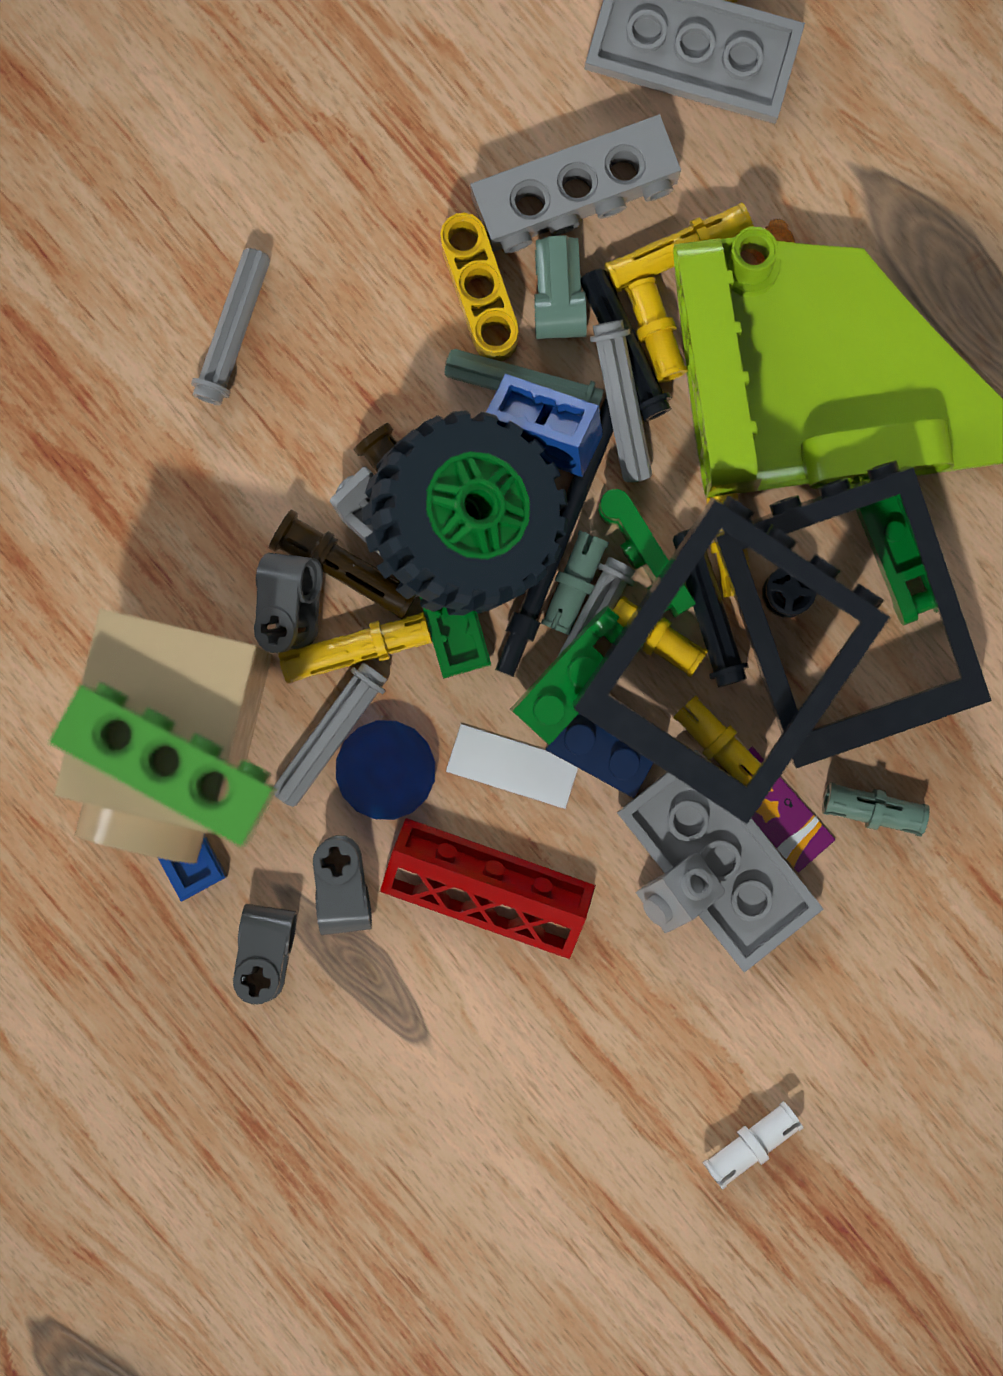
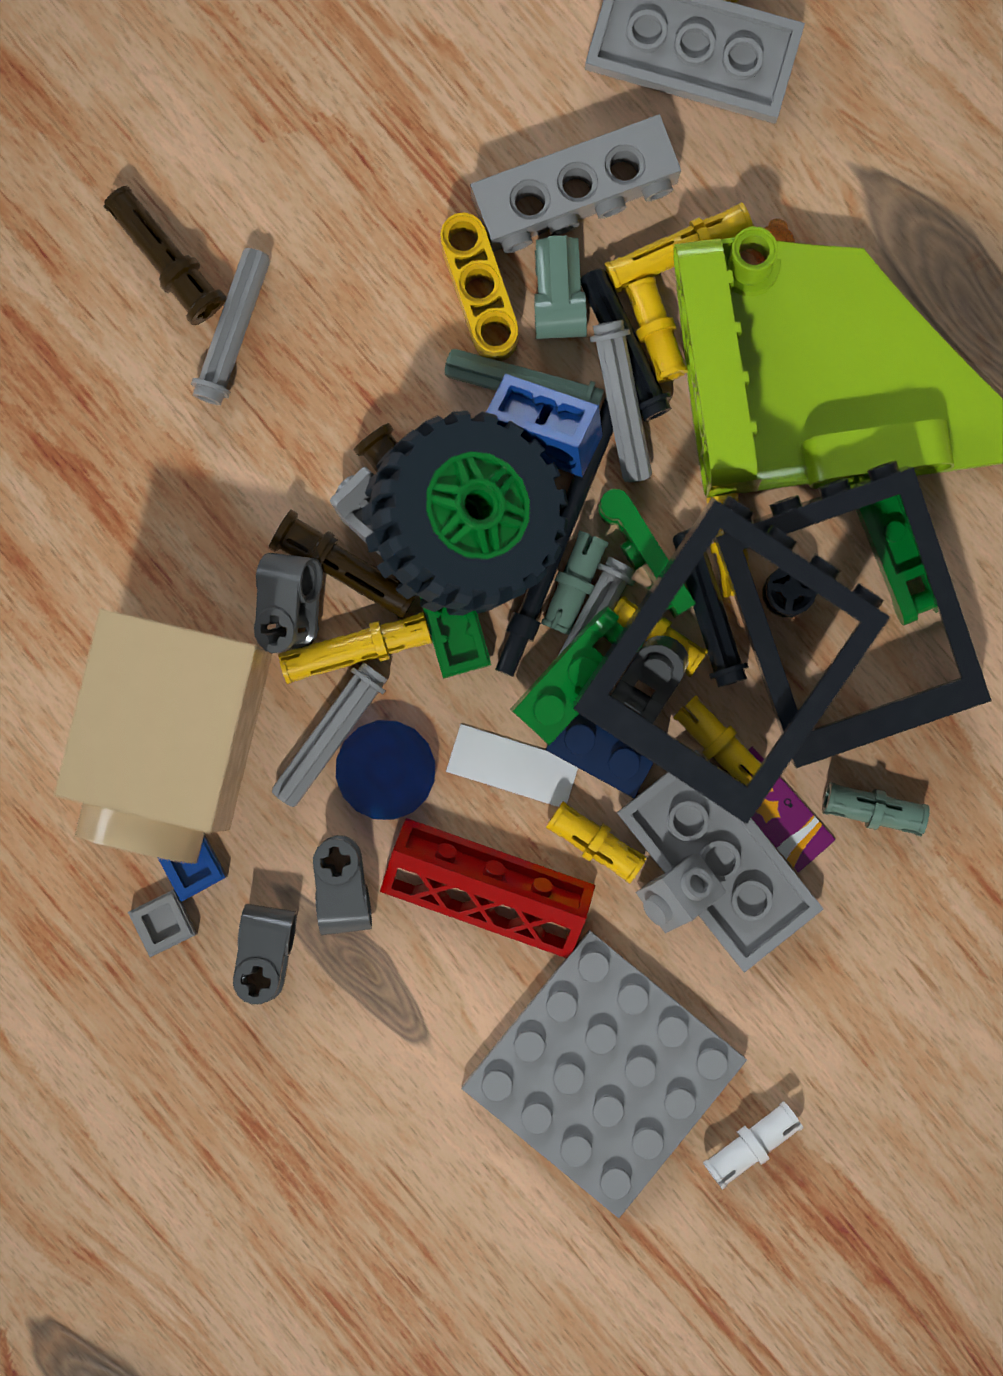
(84, 735): bright green brick -> none
(162, 923): none -> light grey tile
(177, 272): none -> dark brown pin
(596, 842): none -> yellow pin
(604, 1074): none -> light grey plate
(659, 665): none -> dark grey plate

